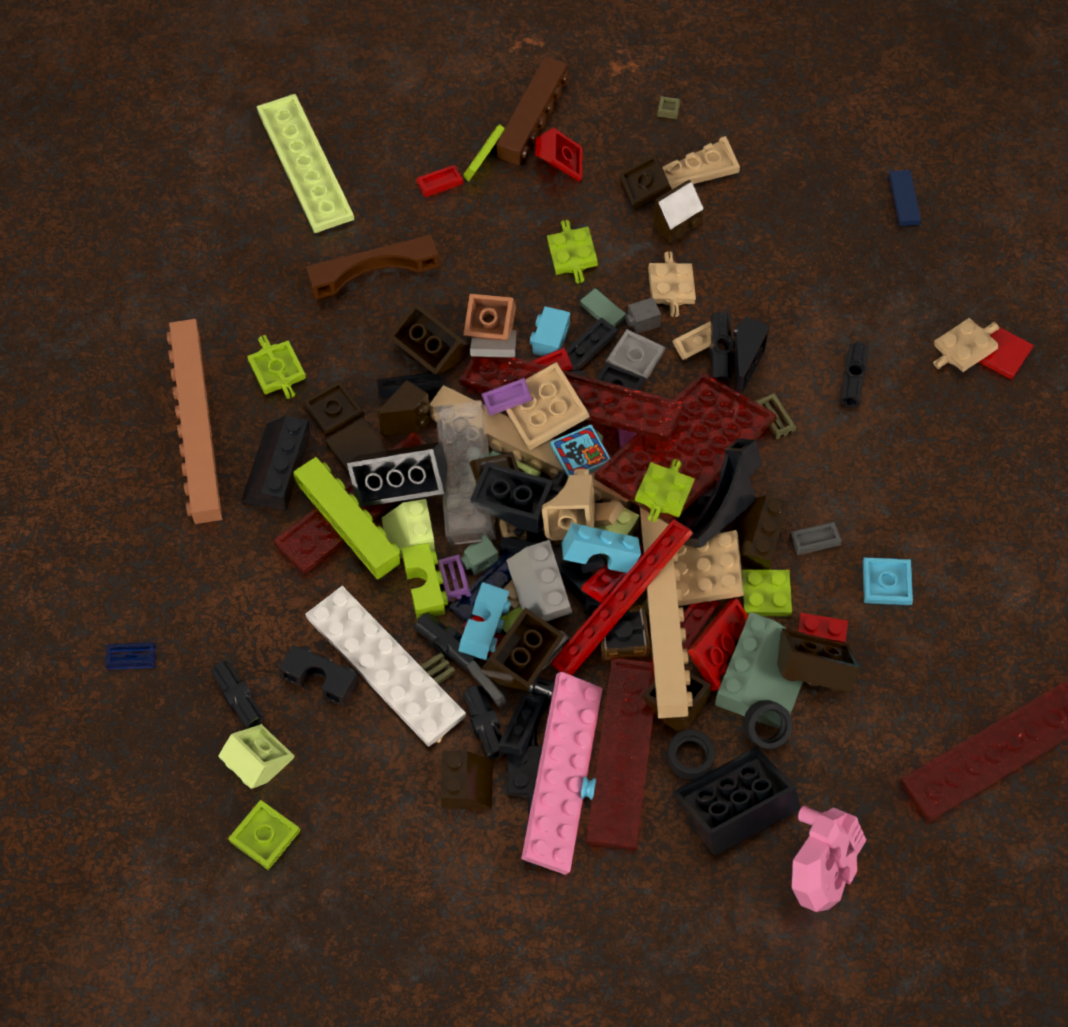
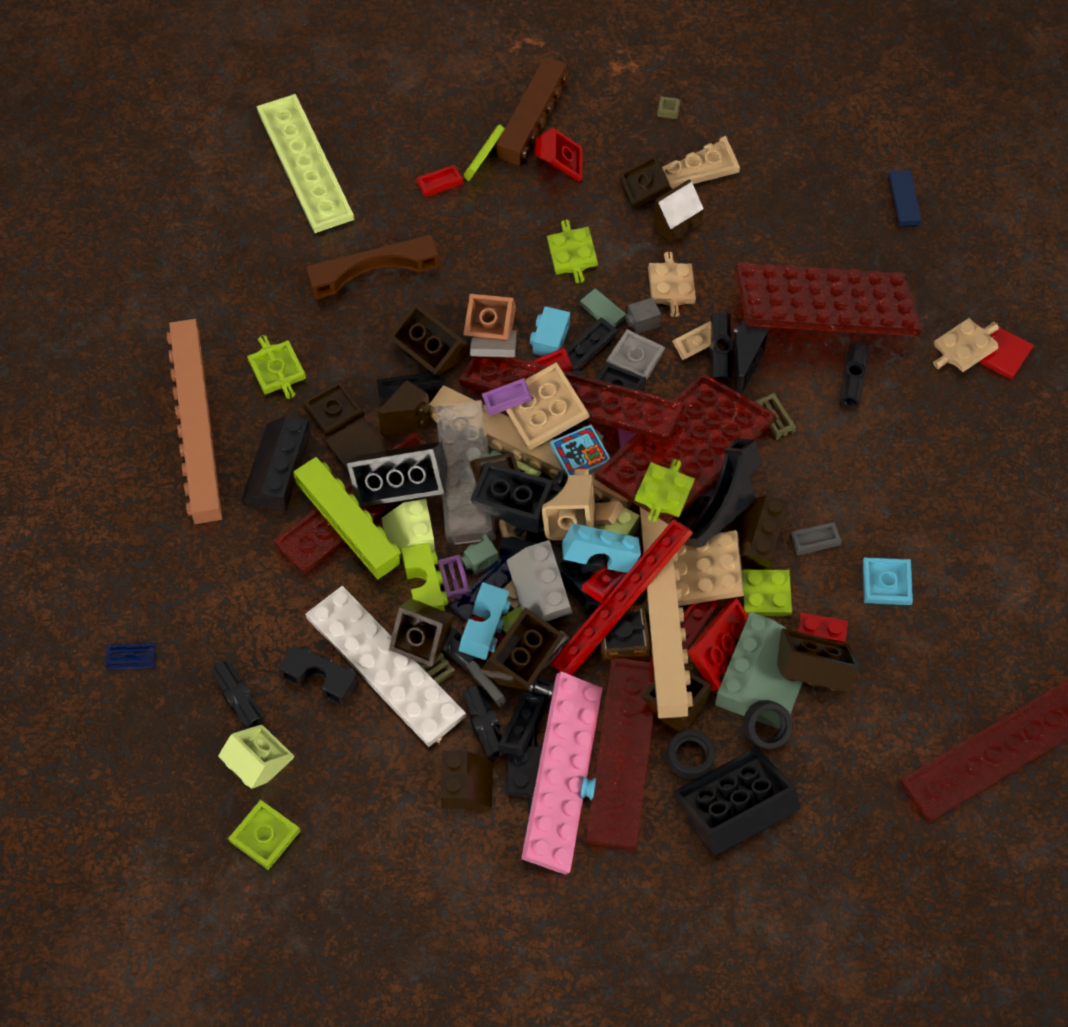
(420, 631): none -> dark brown slope
(826, 857): bright pink brick -> none
(827, 299): none -> clear red plate

